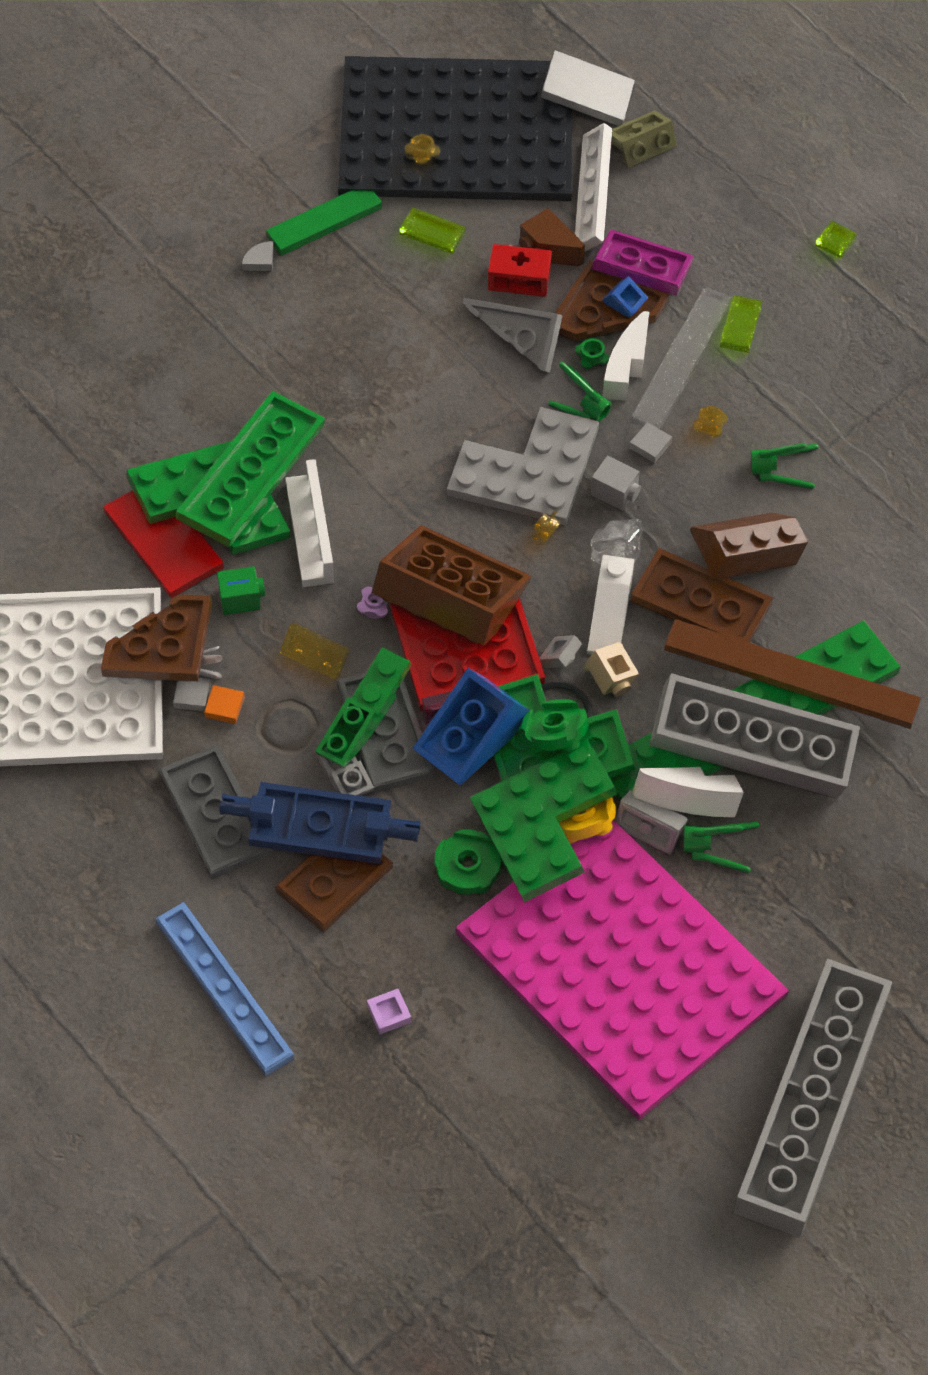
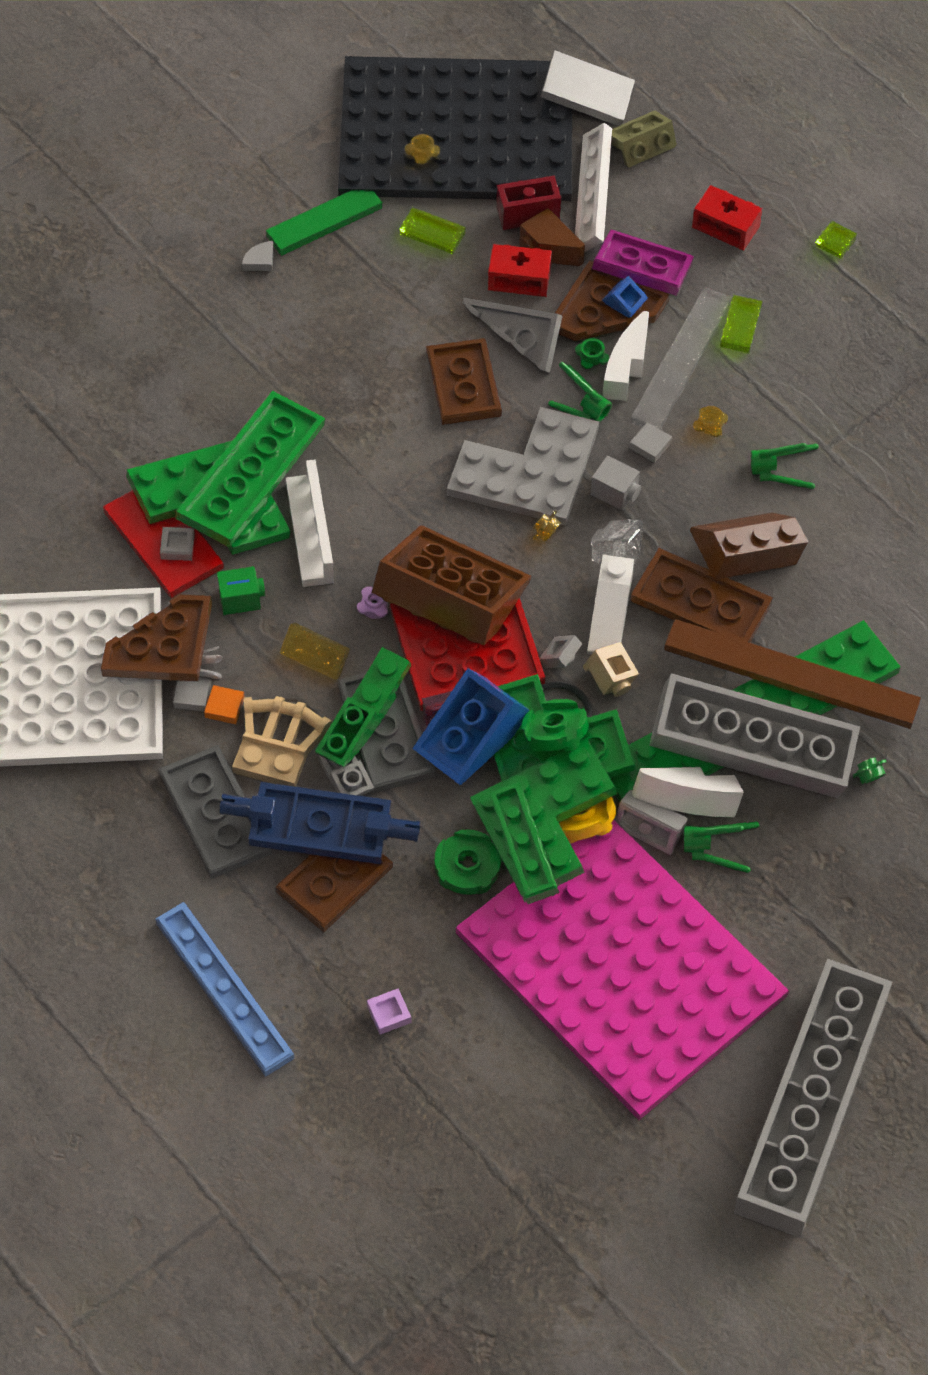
(177, 543): none -> light grey tile
(274, 759): none -> tan plate
(463, 381): none -> reddish brown tile
(523, 843): none -> green tile
(525, 199): none -> dark red brick
(727, 217): none -> red brick
(870, 770): none -> green plate

